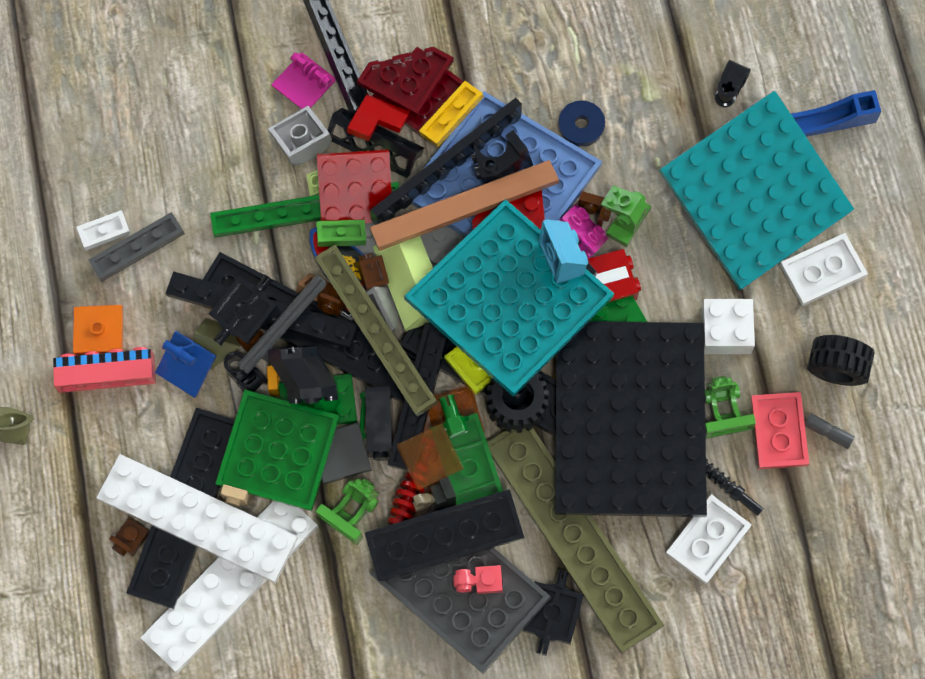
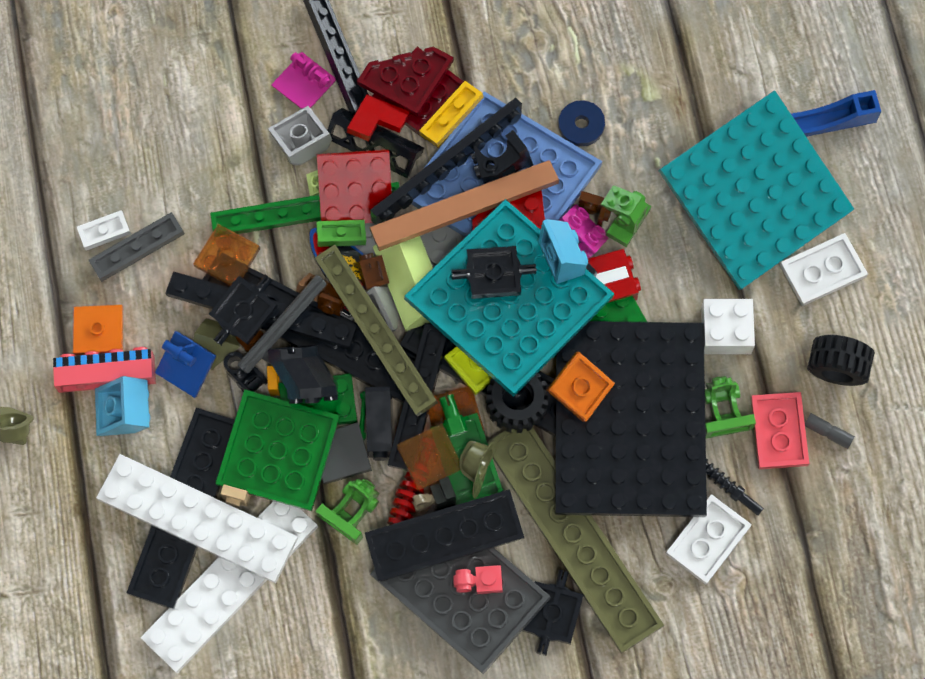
(122, 406): none -> medium azure slope
(129, 538): reddish brown bracket -> none
(226, 255): none -> clear orange plate
(475, 462): none -> olive piece
(493, 272): none -> black plate
(580, 386): none -> orange plate
(731, 81): black piece -> none

